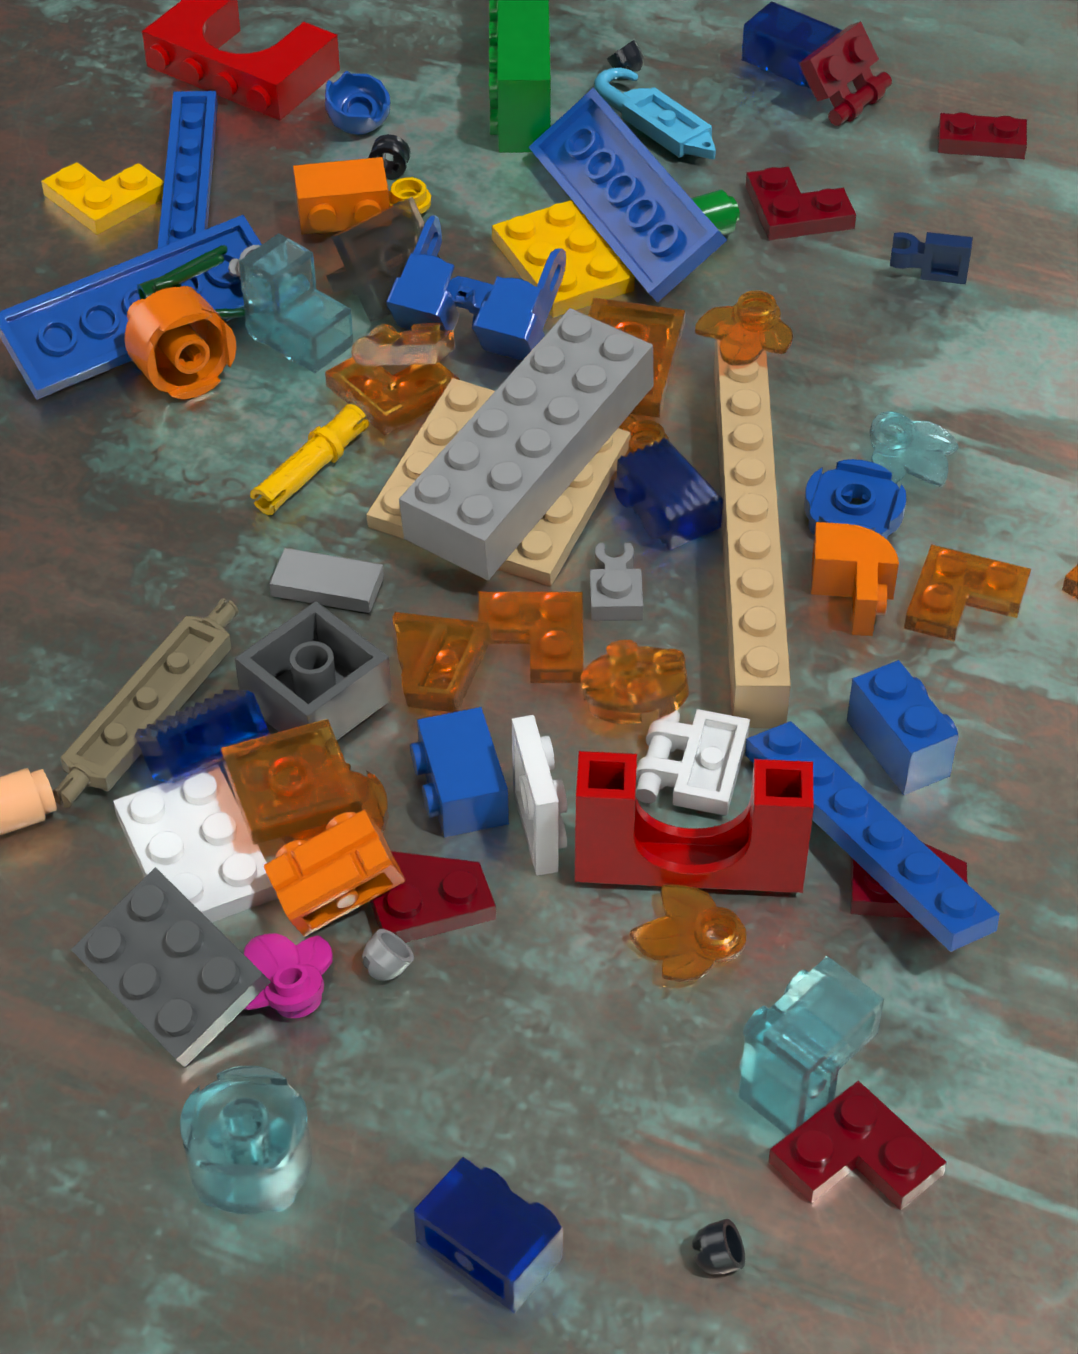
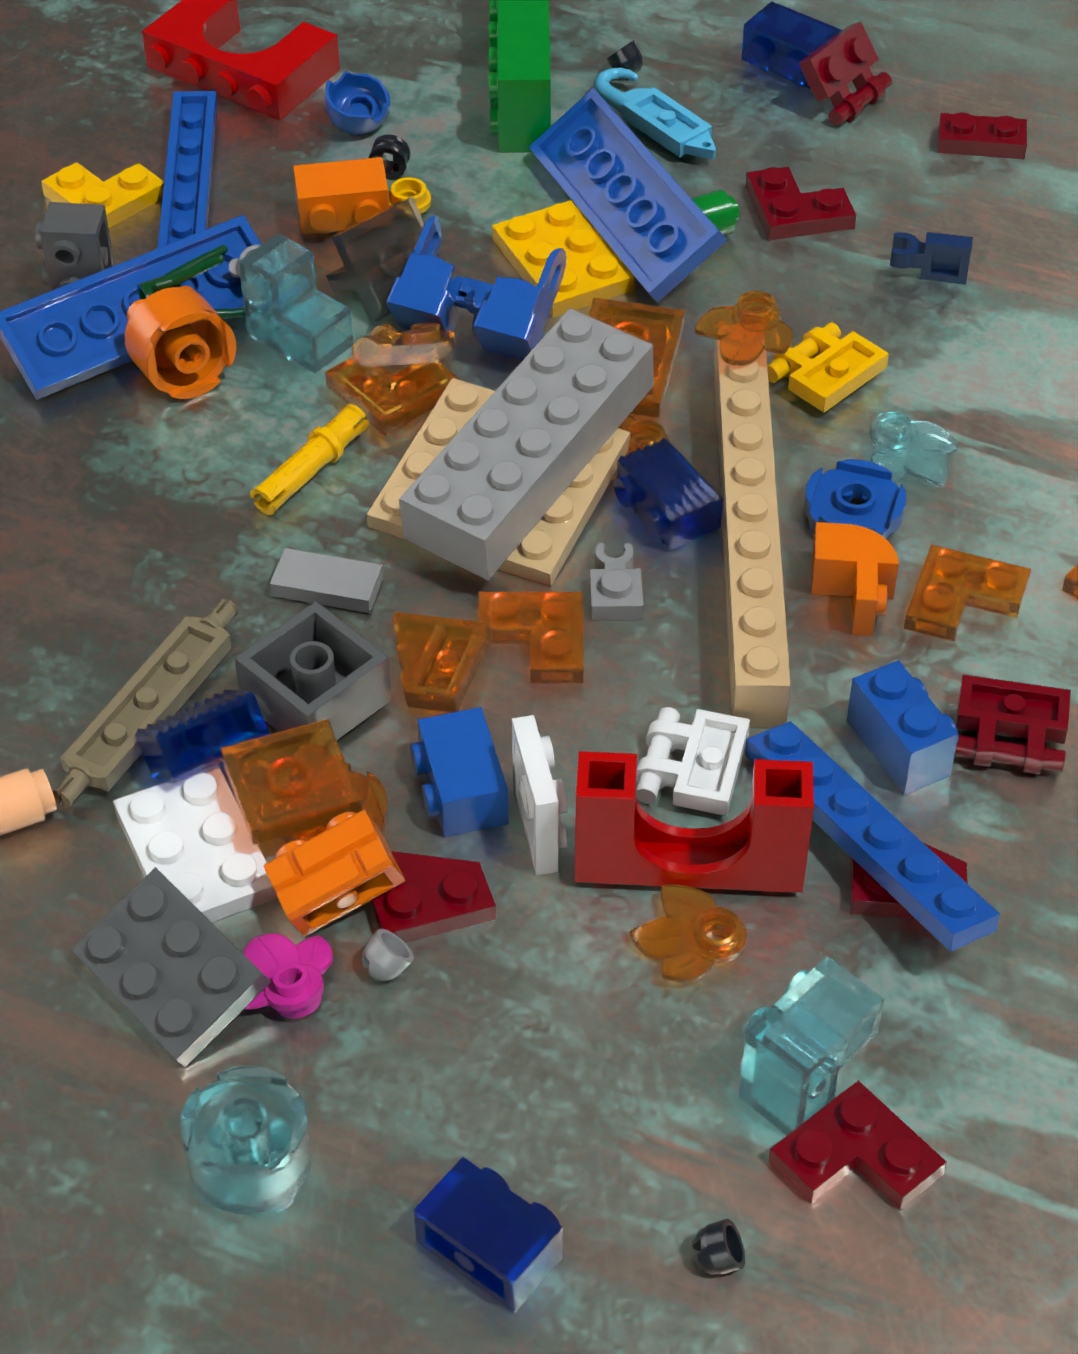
(73, 242): none -> dark grey brick
(635, 682): clear orange plate -> none
(835, 369): none -> yellow plate
(1017, 711): none -> dark red plate

